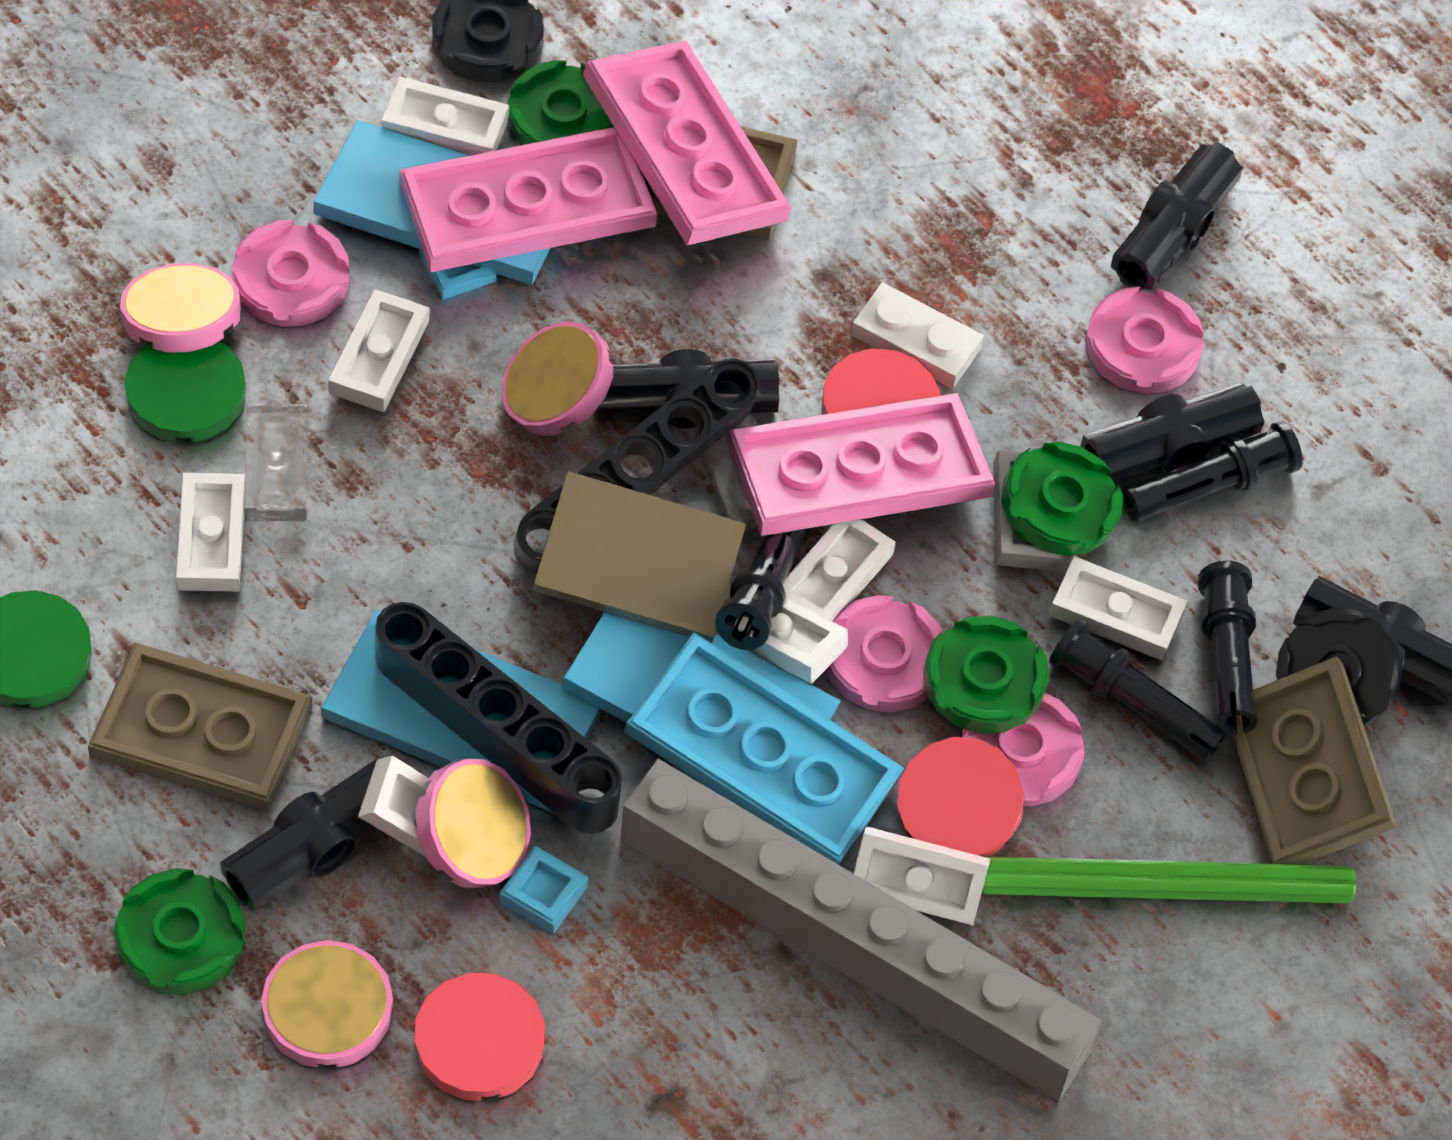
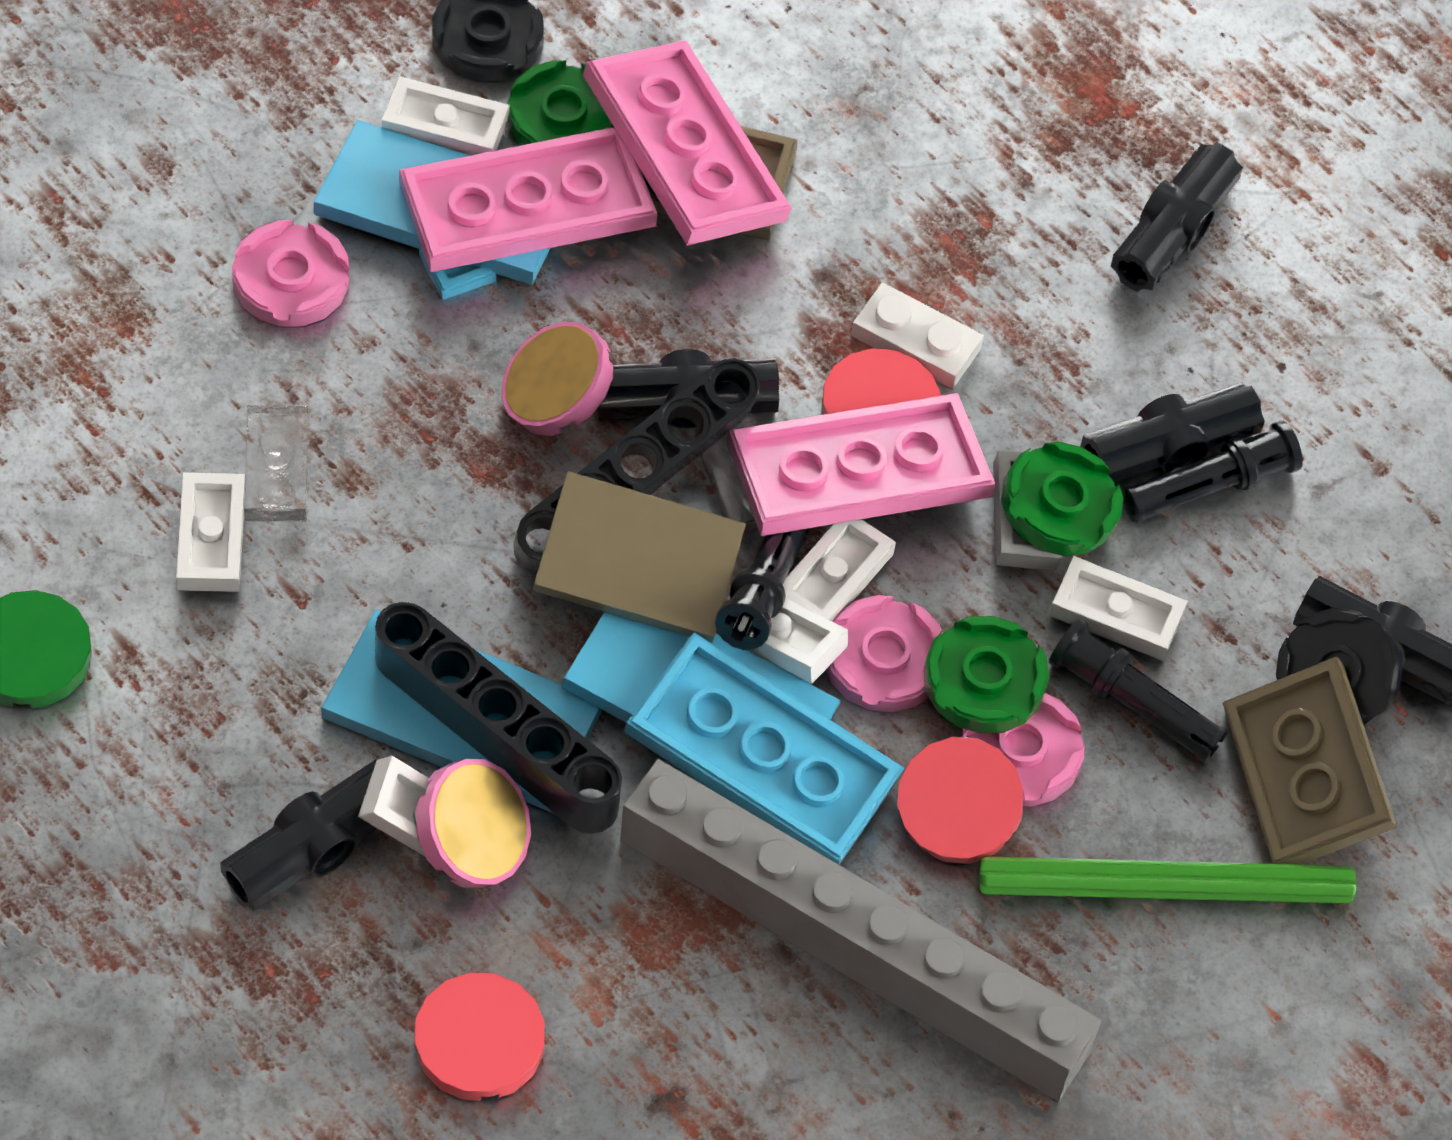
(179, 931): green tile -> none
(180, 307): tile -> none
(185, 391): green tile -> none
(200, 726): dark tan tile -> none
(327, 1004): pearl gold tile -> none
(379, 350): white plate -> none
(543, 890): medium azure tile -> none
(923, 874): white plate -> none
(1144, 340): bright pink tile -> none
(1228, 625): black pin -> none

